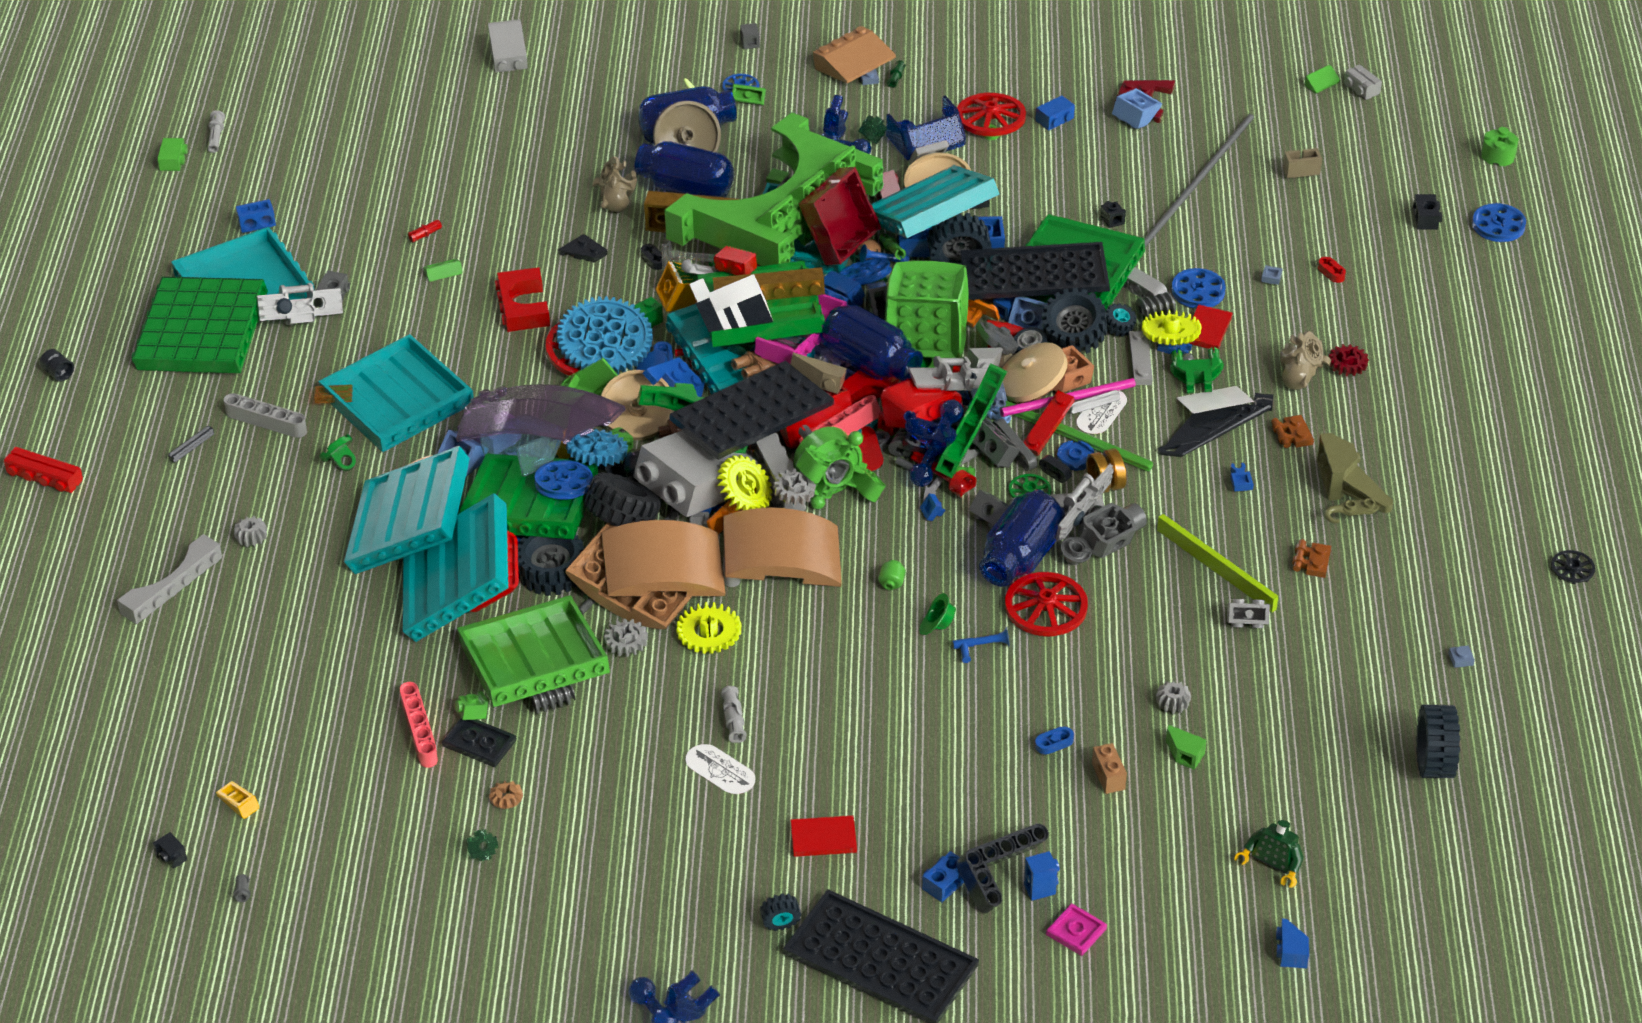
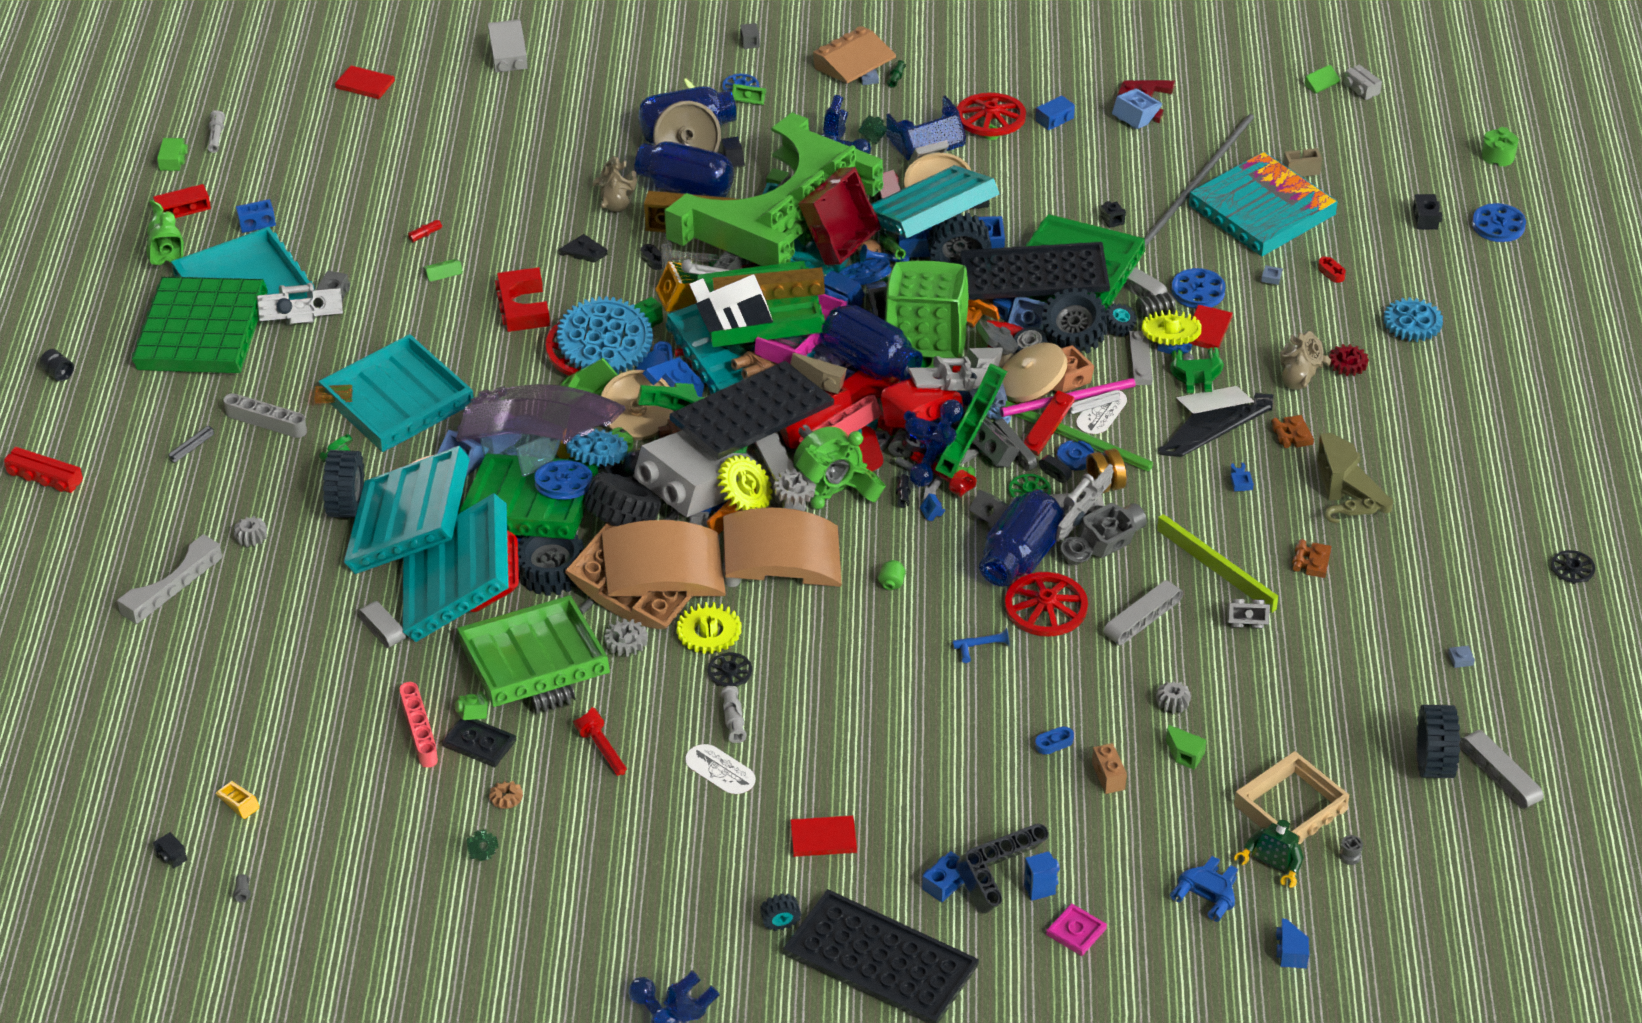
(164, 237): none -> bright green animal
(185, 201): none -> red brick
(343, 483): none -> black wheel
(364, 82): none -> red tile
(382, 624): none -> light grey beam
(591, 725): none -> red piece
(729, 669): none -> black wheel
(733, 151): none -> black slope
(735, 261): red brick -> none
(903, 490): none -> black pin
(939, 615): green piece -> none
(1143, 612): none -> light grey beam
(1209, 885): none -> blue connector
(1263, 203): none -> teal panel
(1292, 763): none -> tan window
(1351, 849): none -> dark grey wheel
(1413, 319): none -> dark azure gear
(1501, 769): none -> light grey beam

